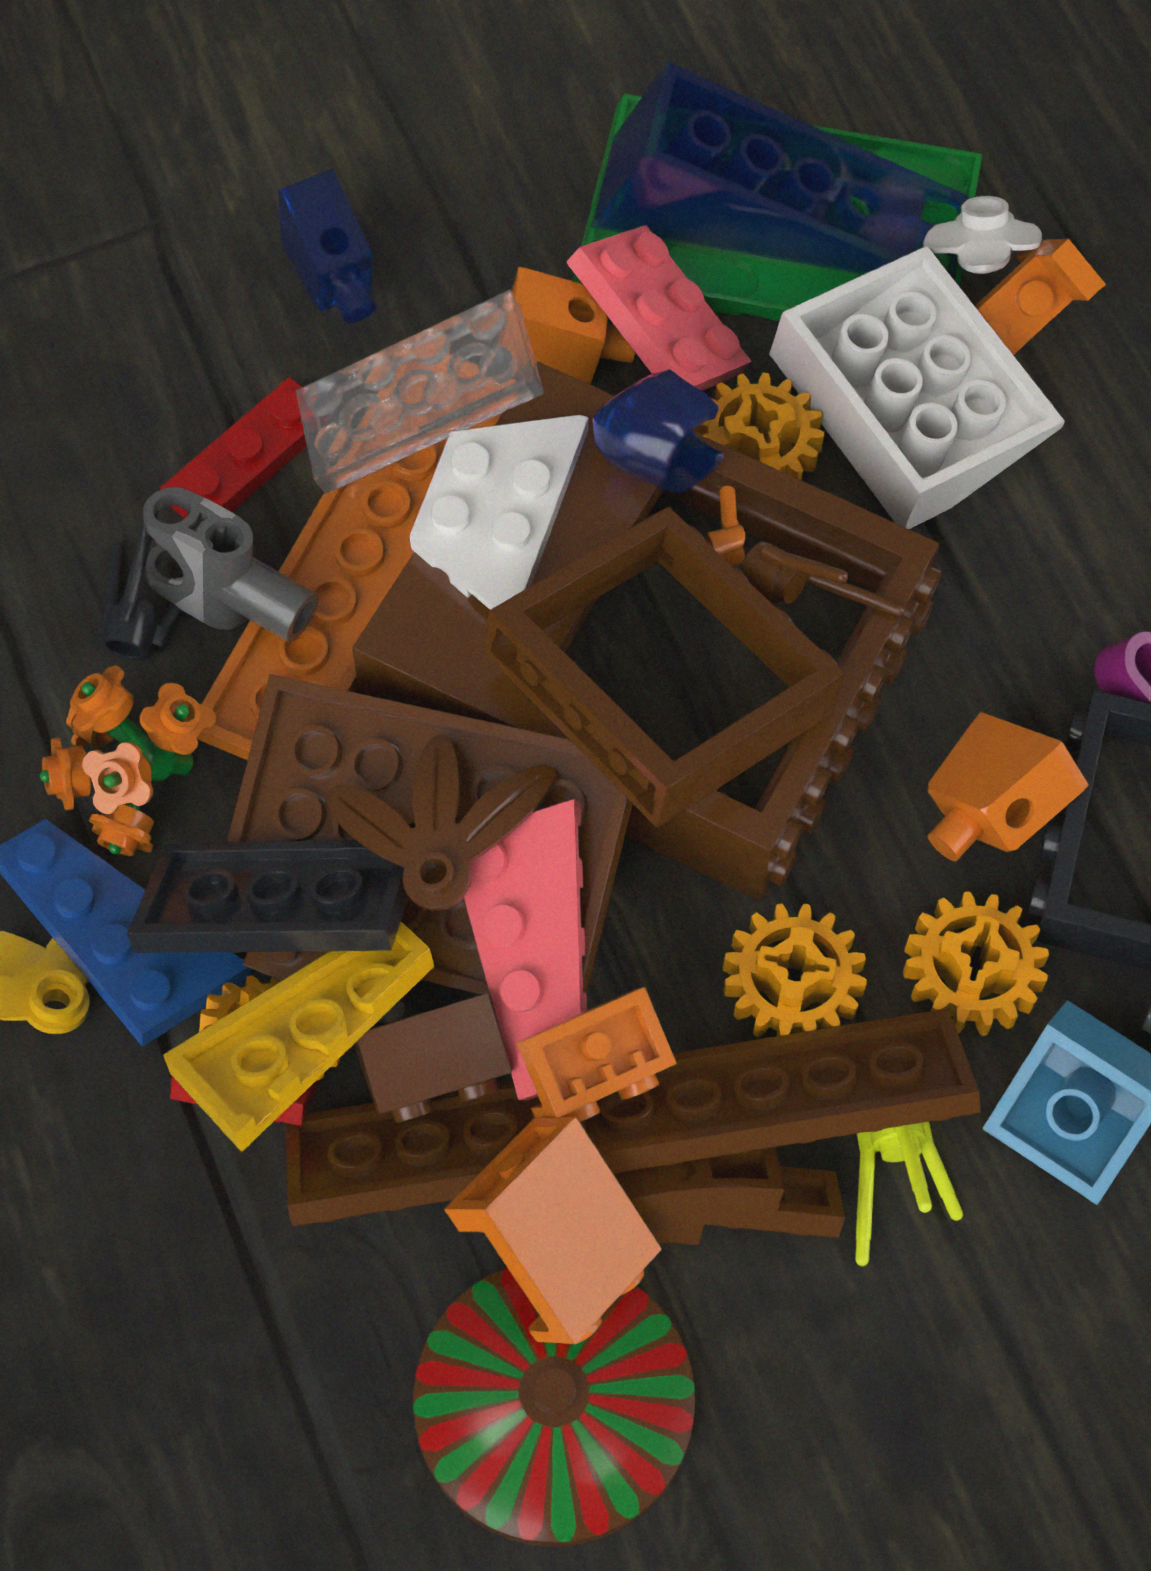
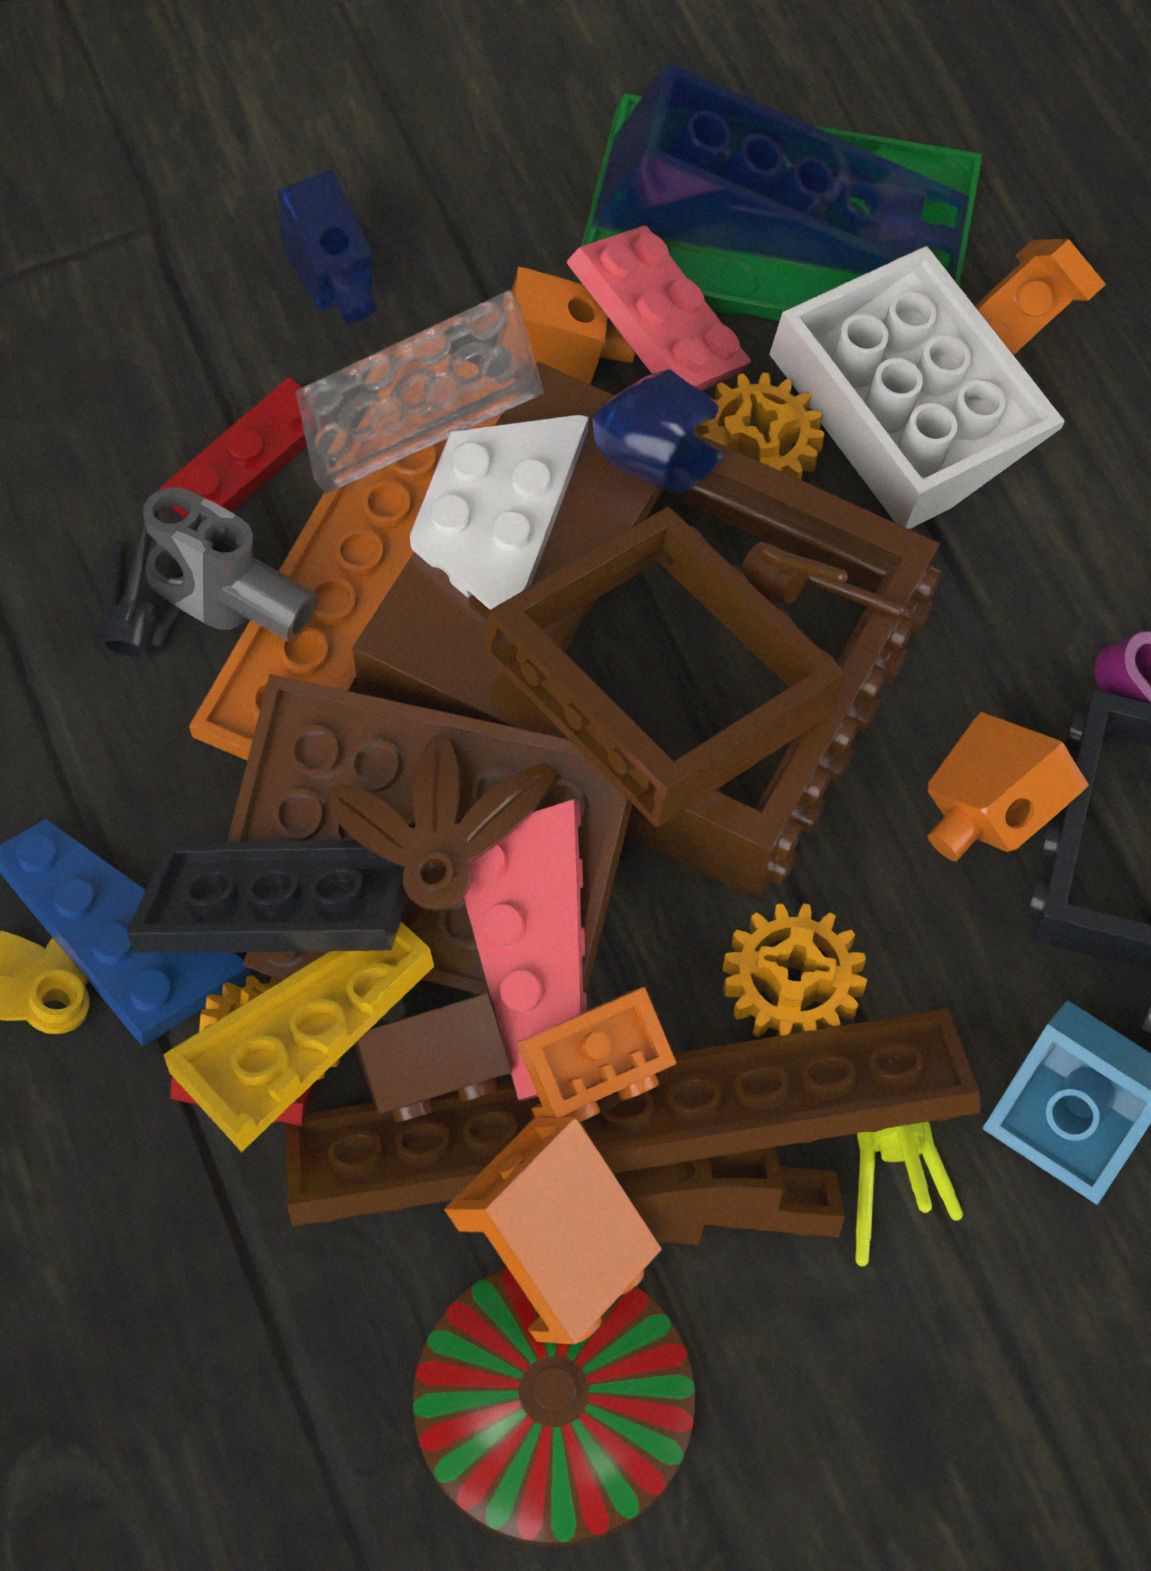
(124, 775): orange plant -> none
(731, 538): orange hand -> none
(947, 955): light orange gear -> none
(983, 235): white plate -> none

